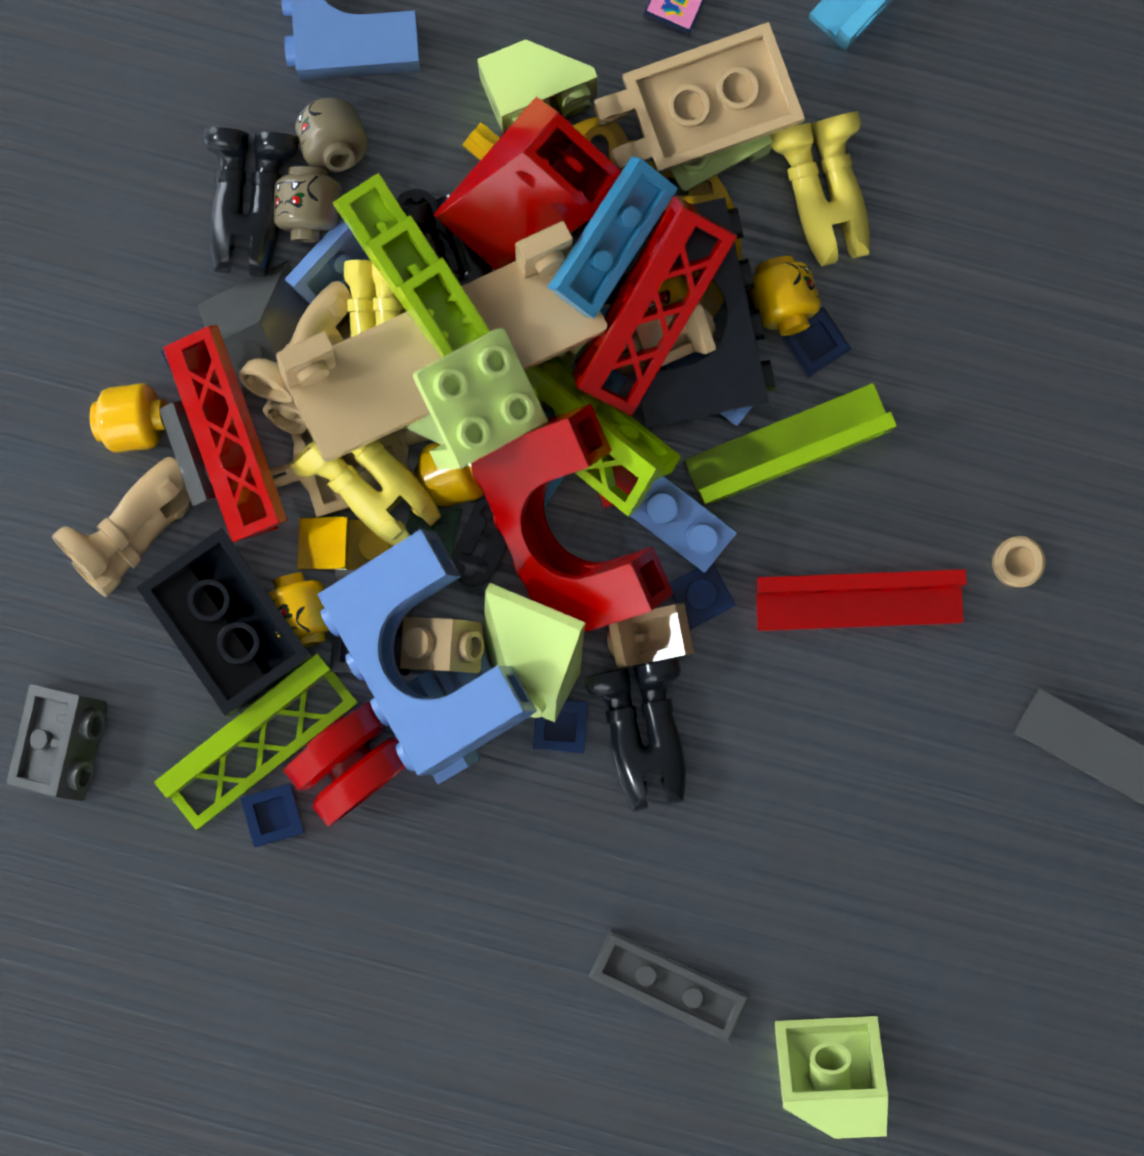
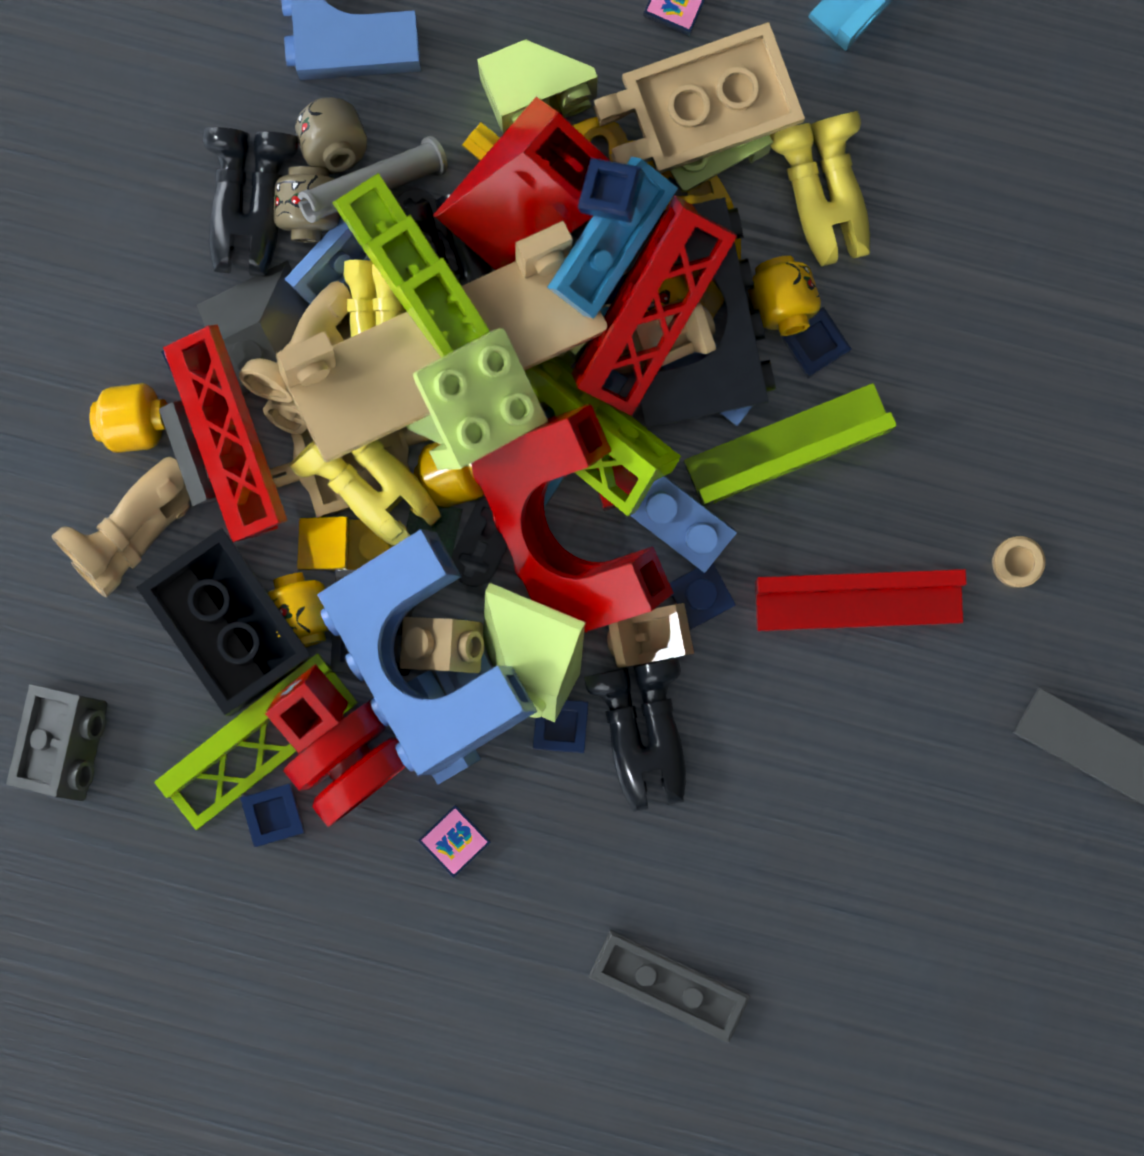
(307, 708): none -> red brick
(395, 172): none -> light grey pin
(454, 841): none -> tile
(611, 190): none -> dark blue tile
(834, 1074): yellowish green slope -> none

